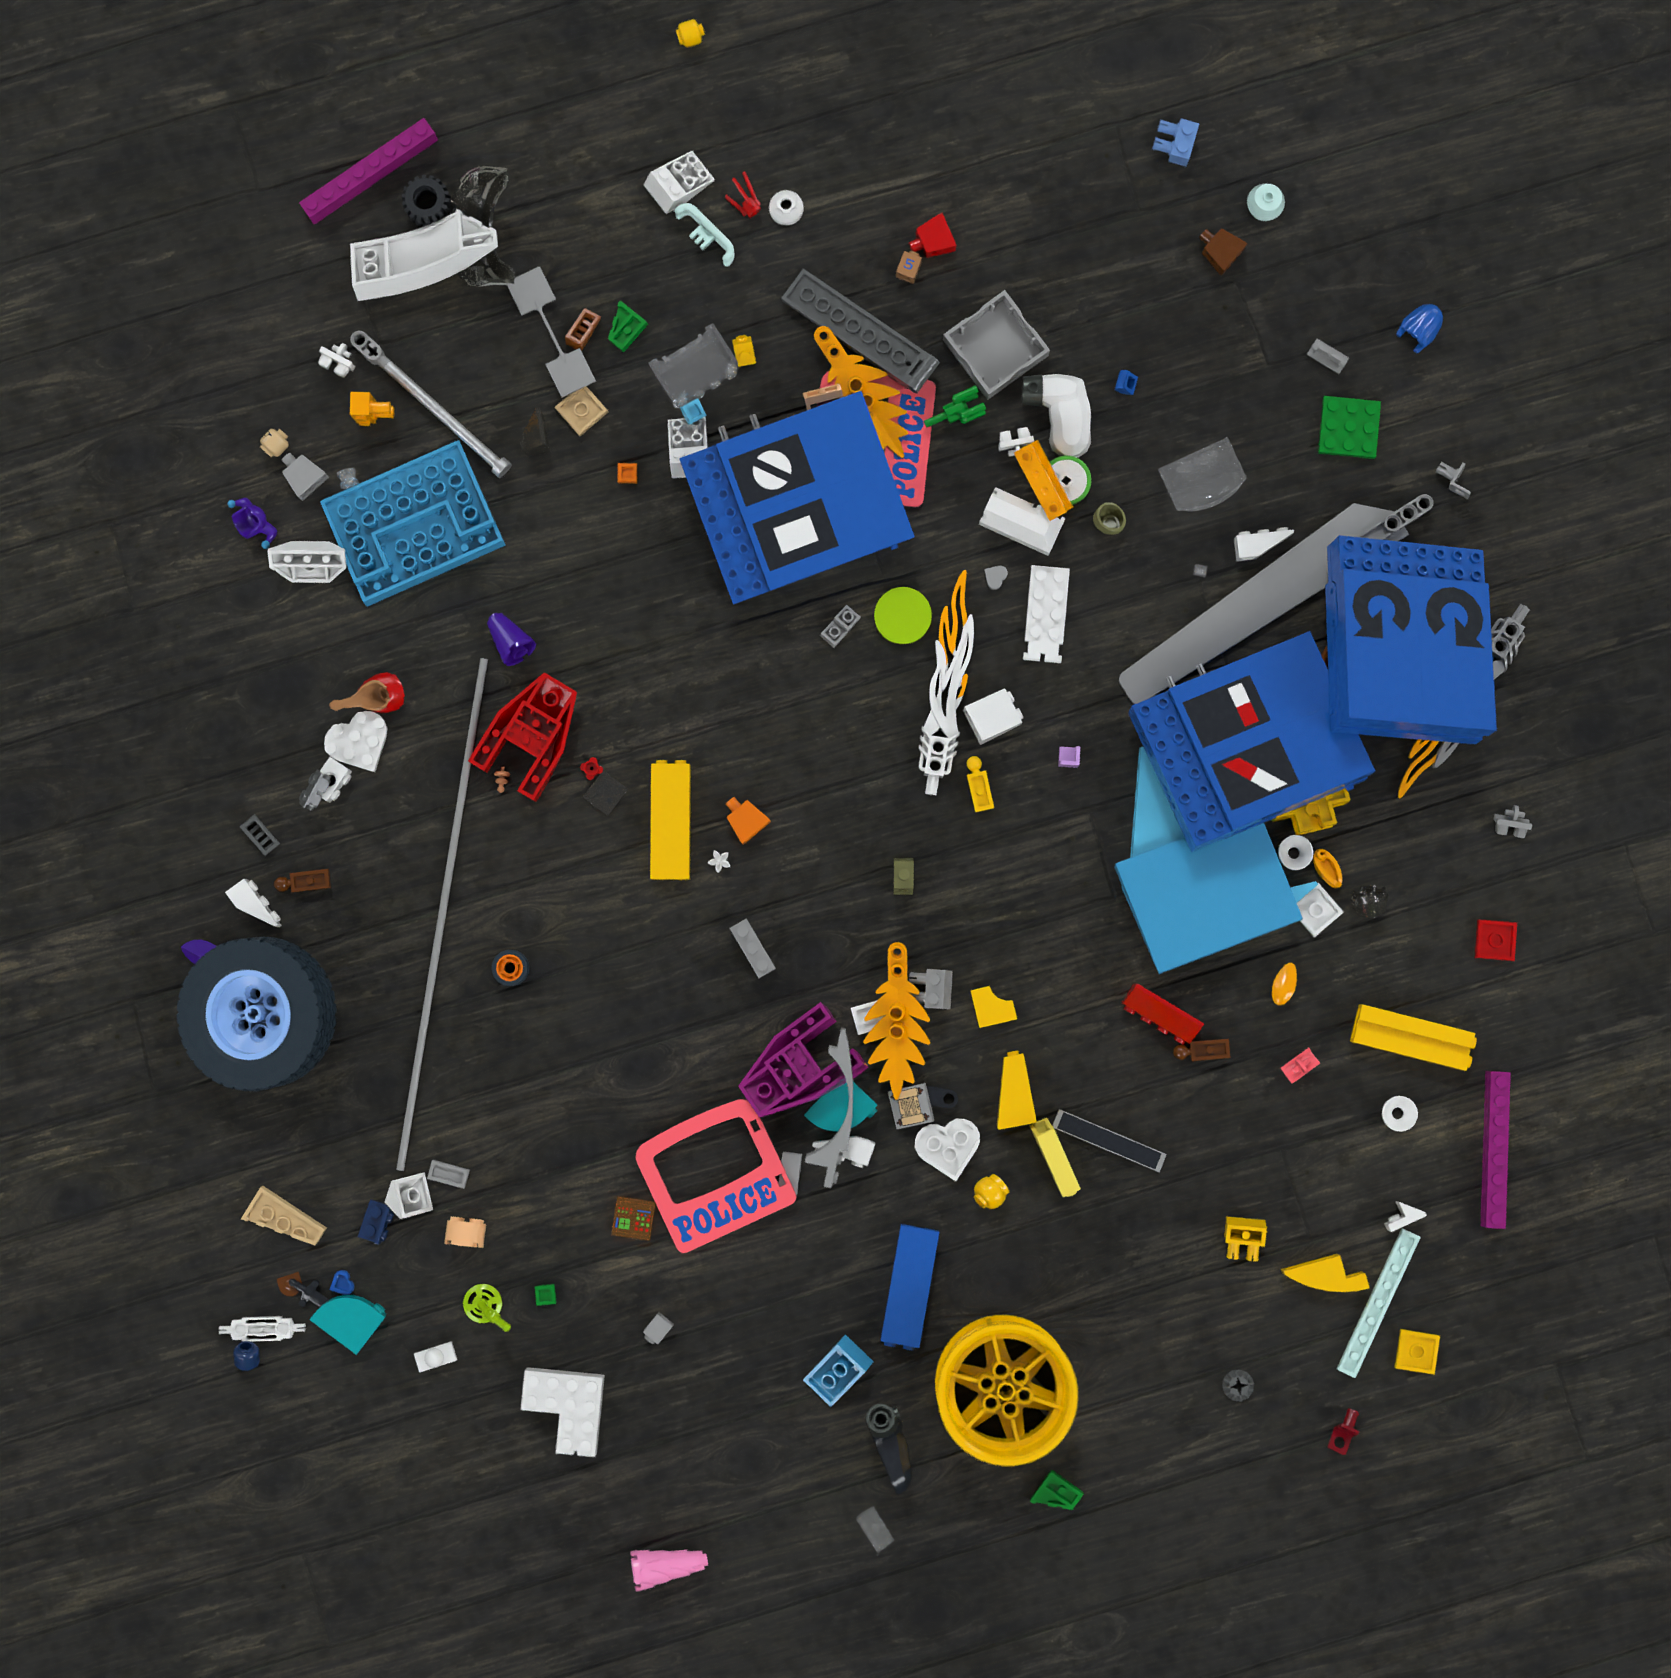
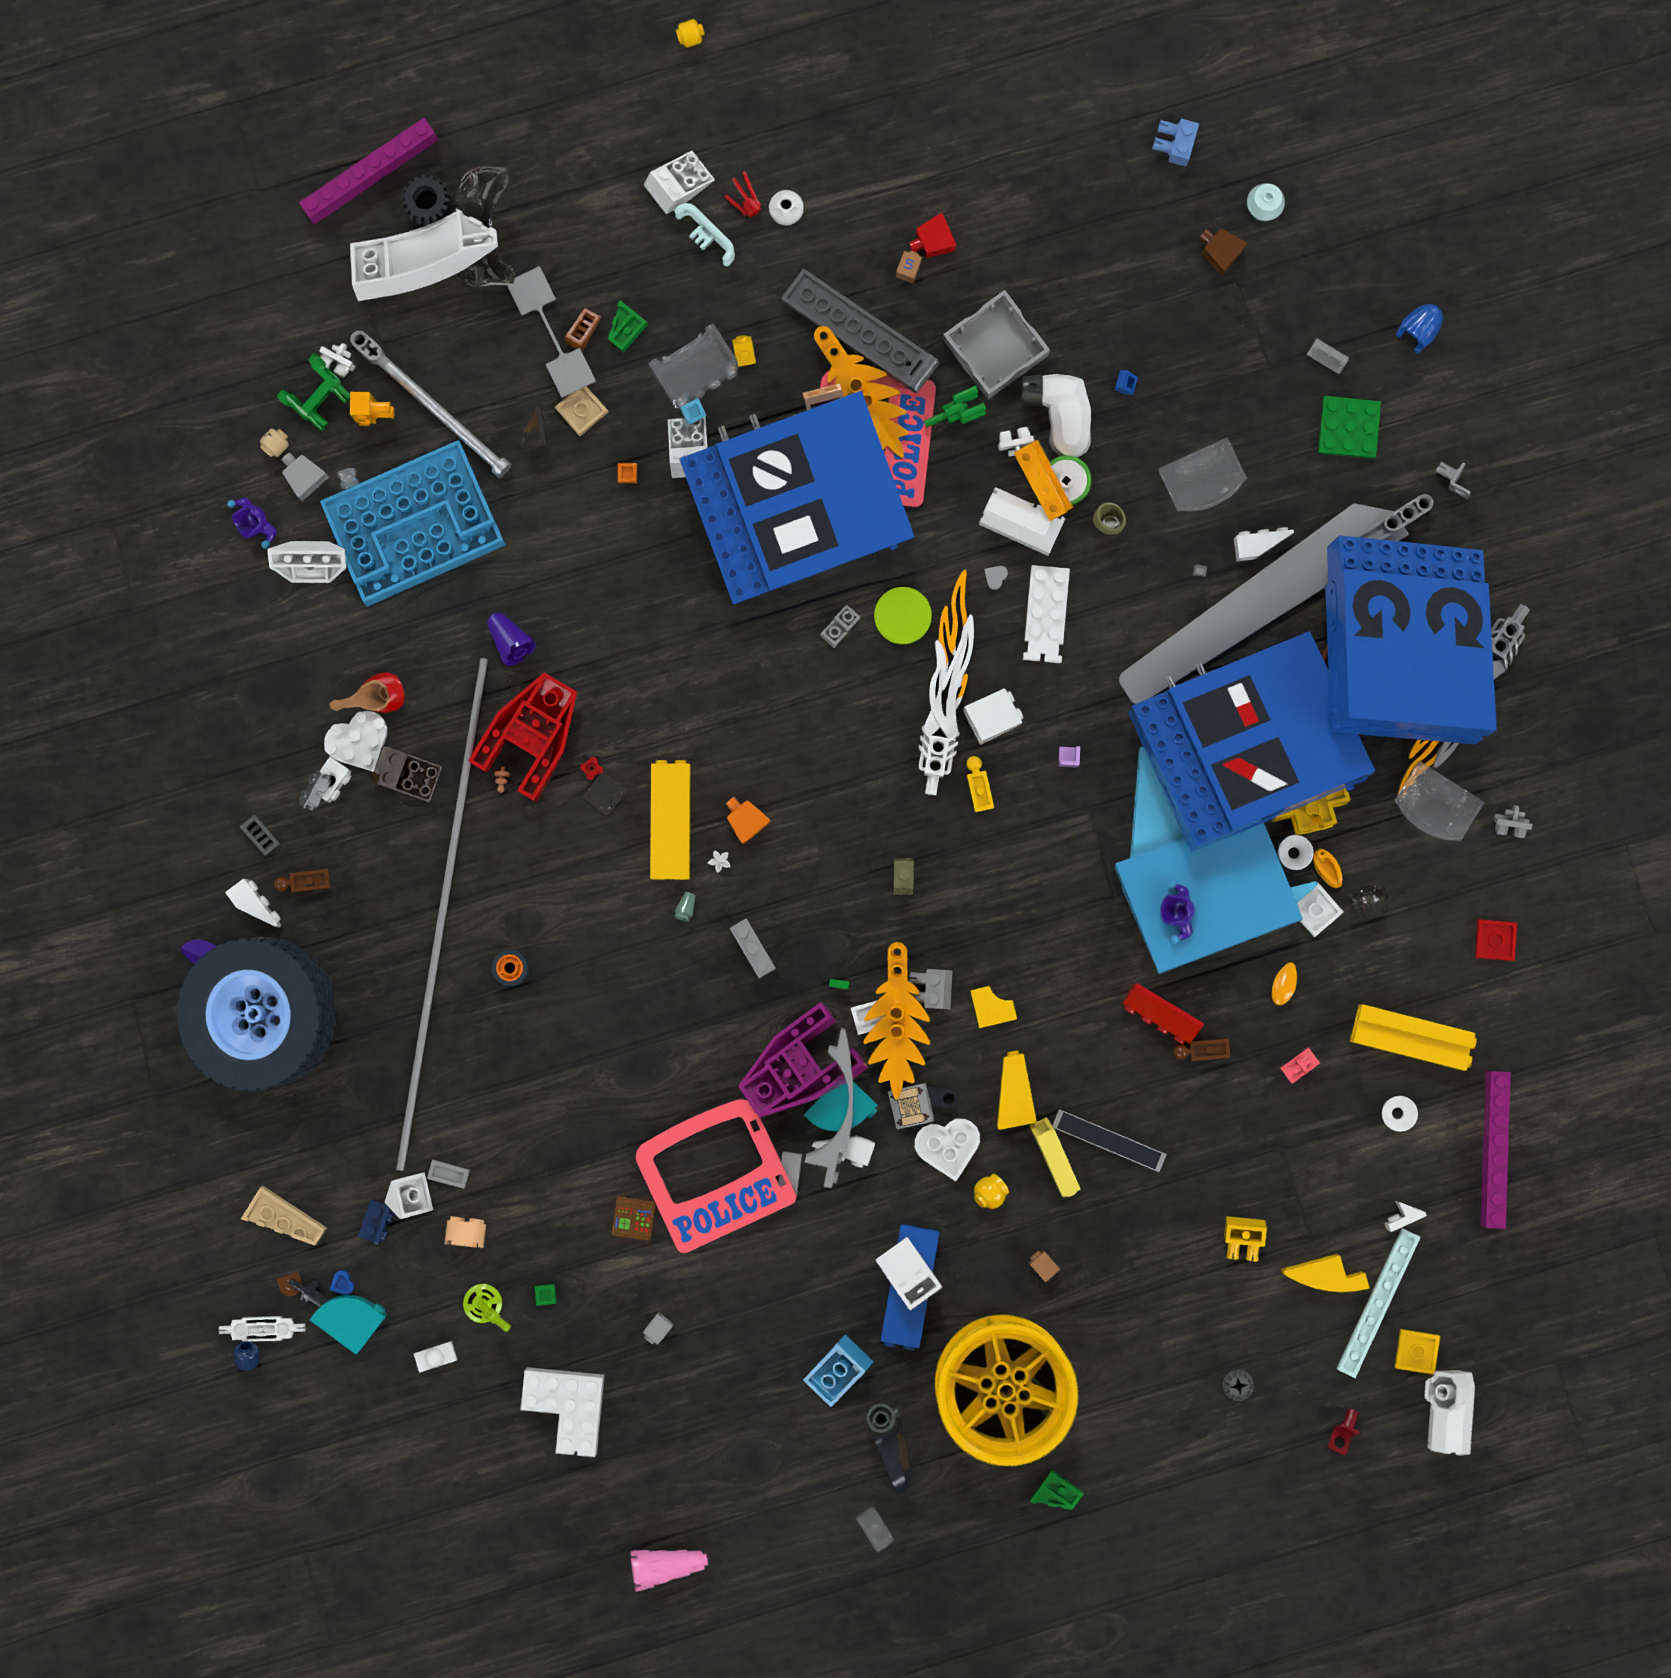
(309, 410): none -> green connector
(406, 774): none -> dark brown slope
(685, 908): none -> sand green cone
(839, 984): none -> green tile
(908, 1273): none -> white slope
(1043, 1265): none -> medium nougat brick
(1178, 911): none -> dark purple piece
(1437, 804): none -> clear slope
(1450, 1411): none -> white brick

